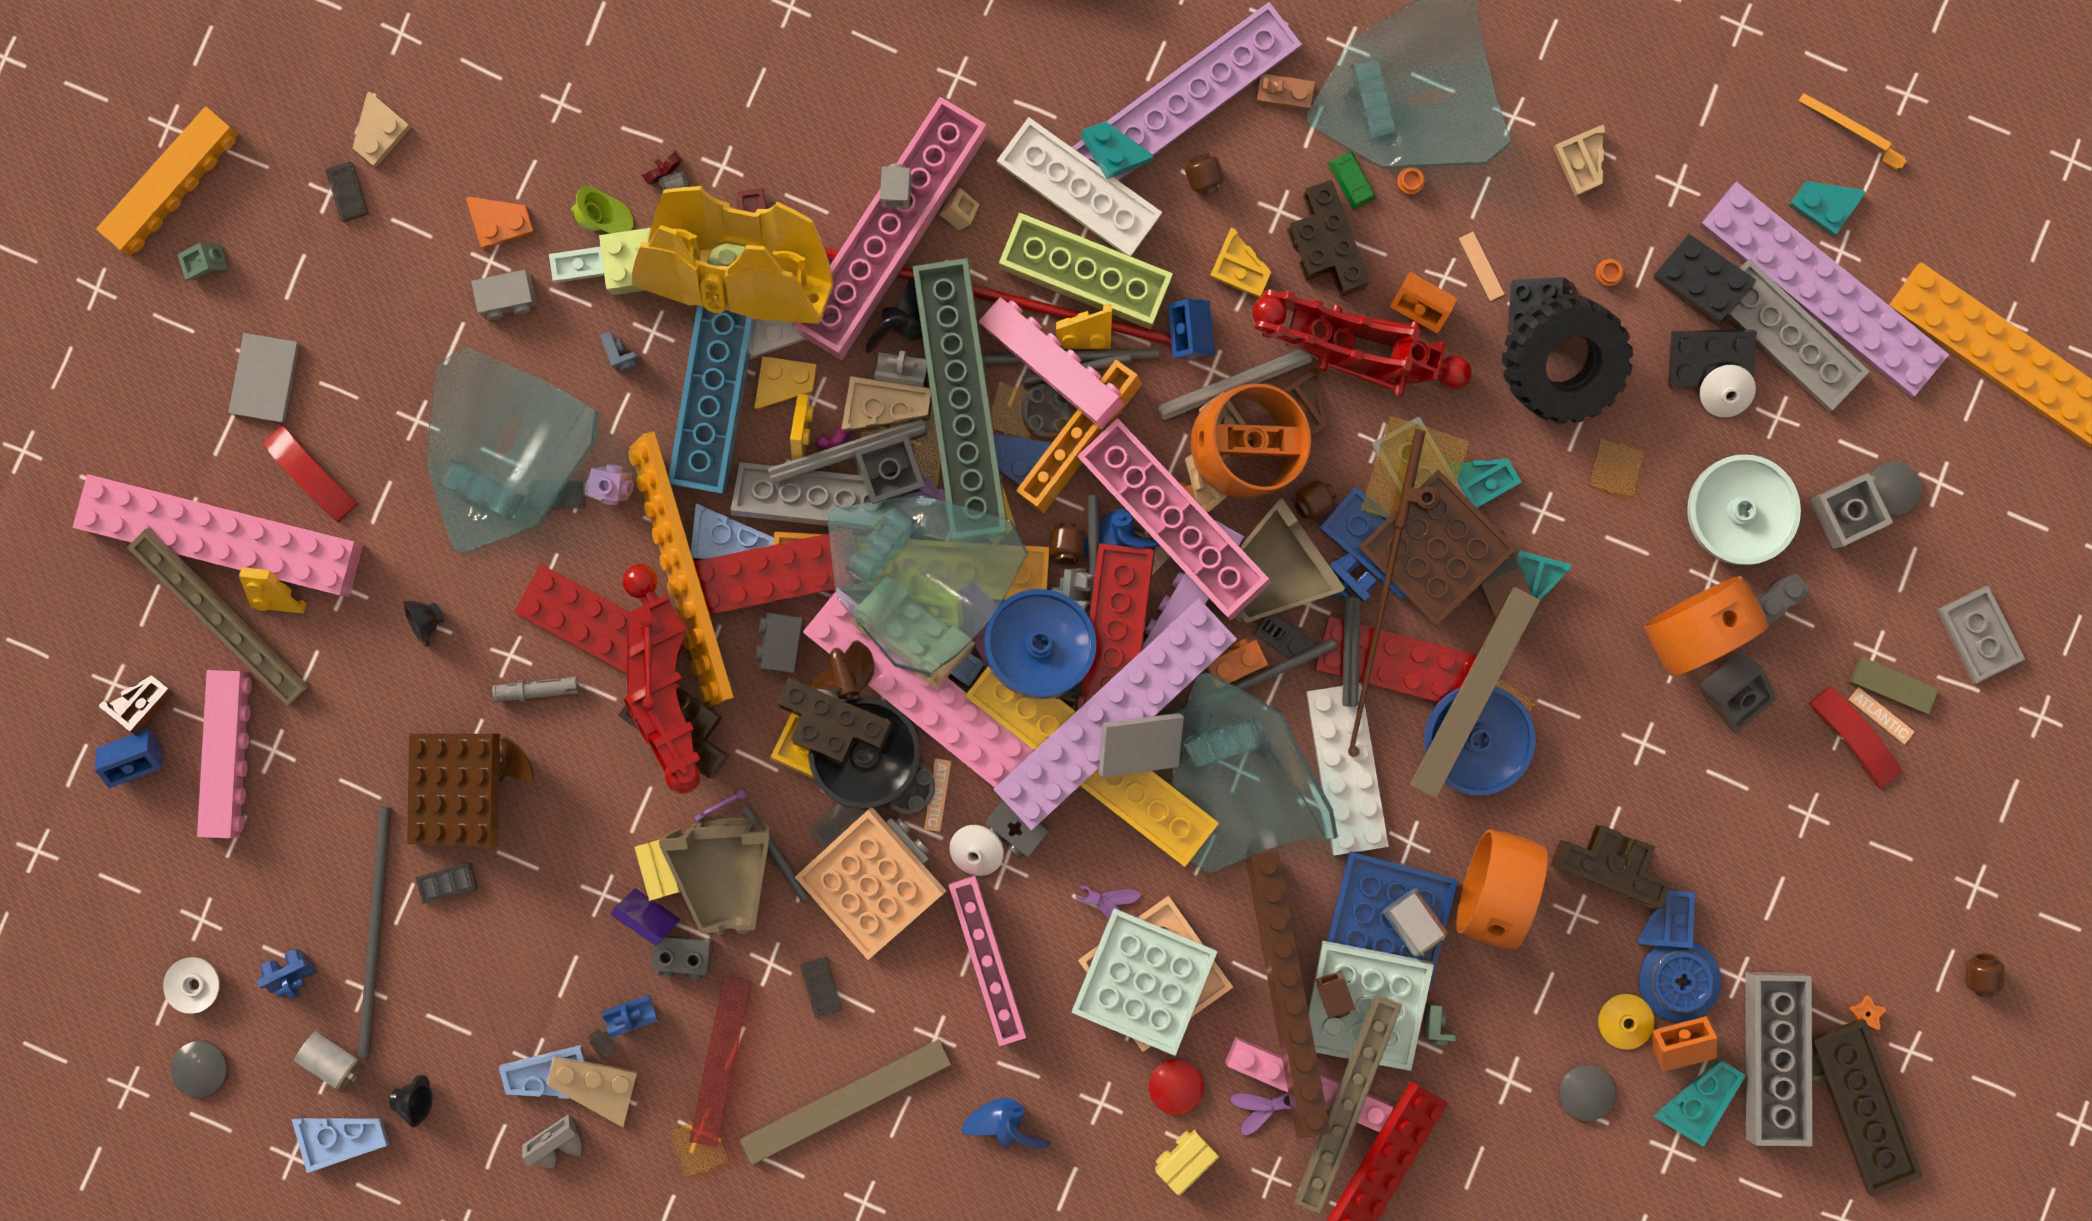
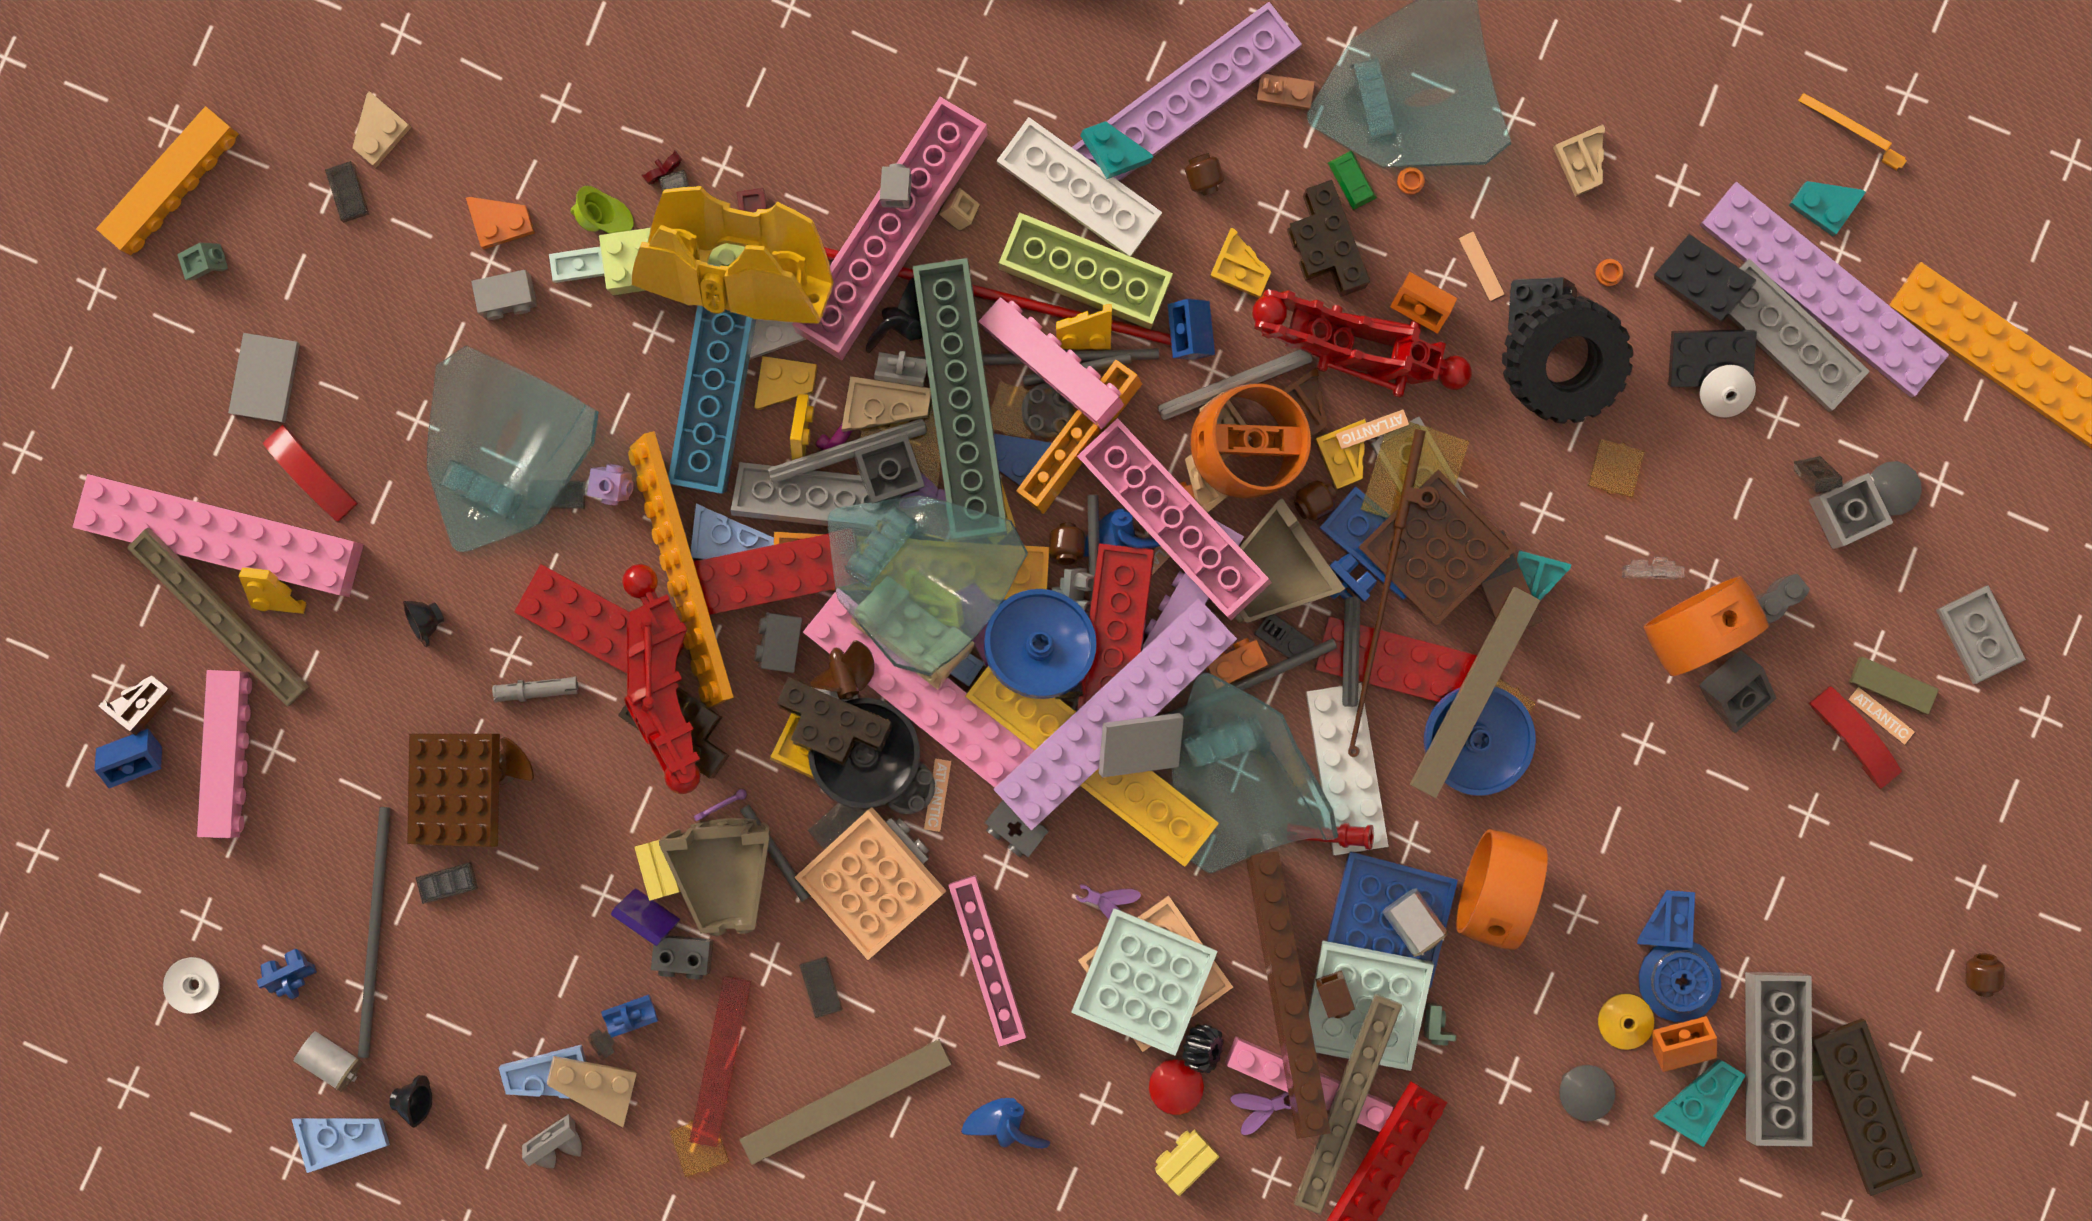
(199, 1069): dark grey dish -> none
(614, 349): sand blue bracket -> none
(983, 843): white dish -> none
(1203, 1048): none -> black gear
(1345, 464): none -> yellow wing
(1352, 836): none -> red pin
(1372, 429): none -> light nougat sticker
(1487, 480): teal wing -> none
(1614, 864): dark brown piece -> none
(1660, 569): none -> clear plate
(1744, 509): light aqua dish -> none
(1818, 474): none -> clear smoke plate
(1868, 1006): orange plate -> none

